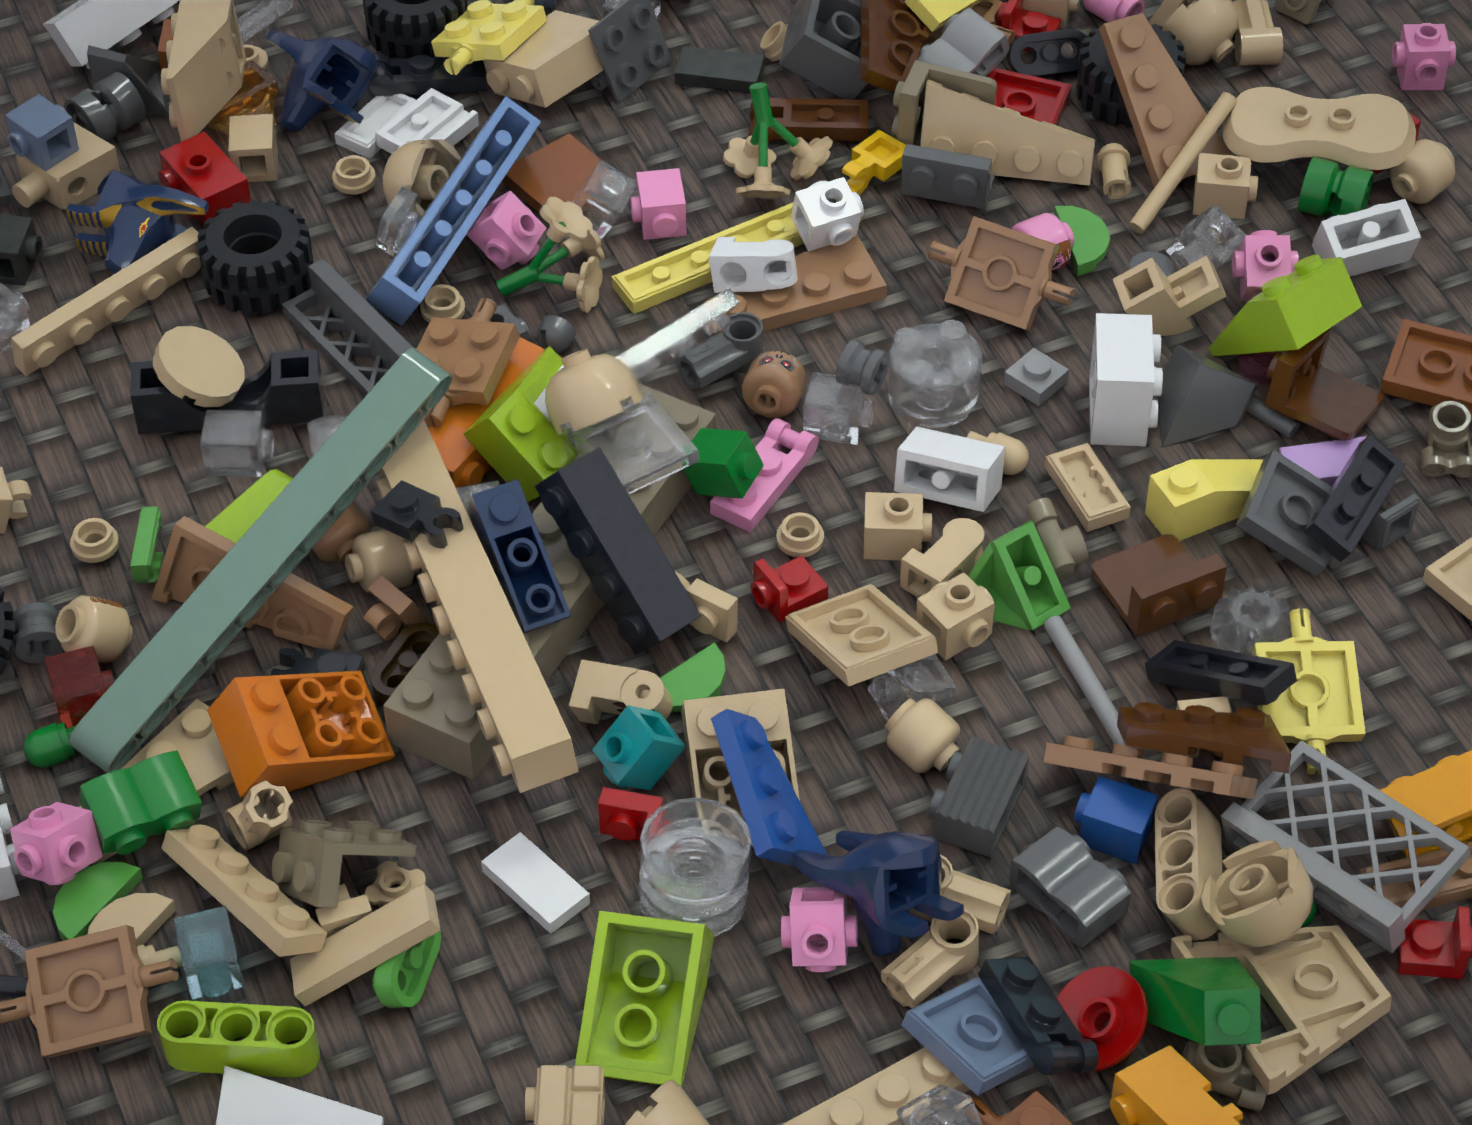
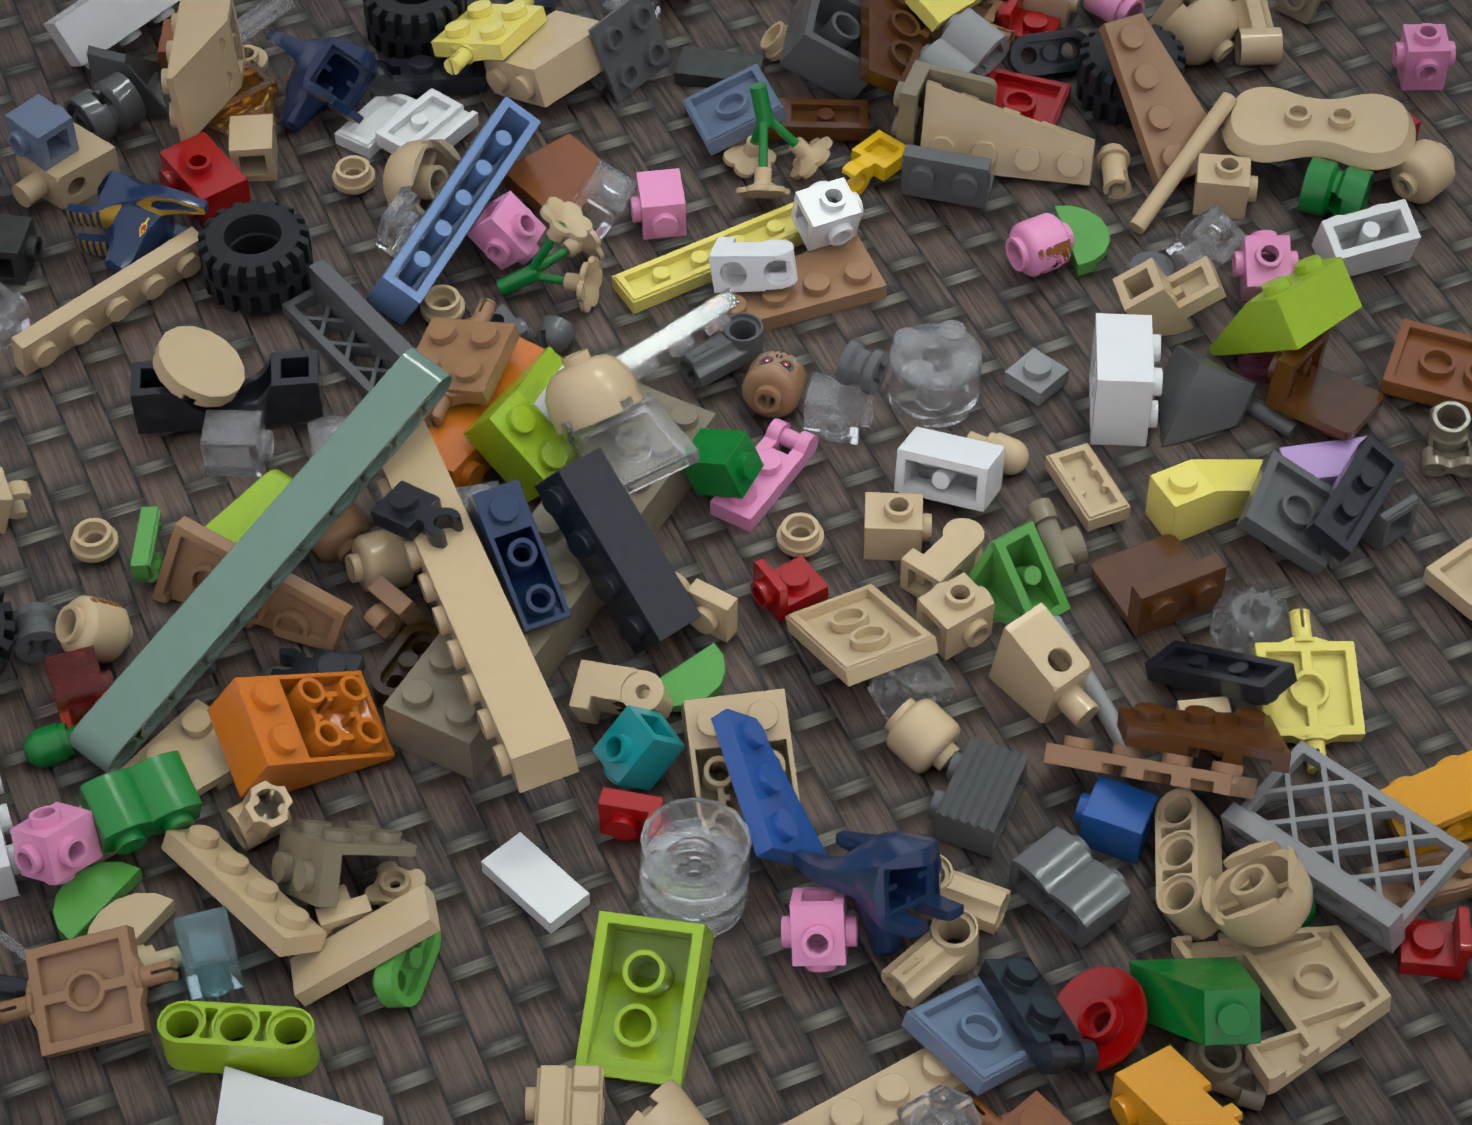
(726, 111): none -> sand blue tile
(1001, 273): medium nougat plate -> none
(1043, 669): none -> tan torso

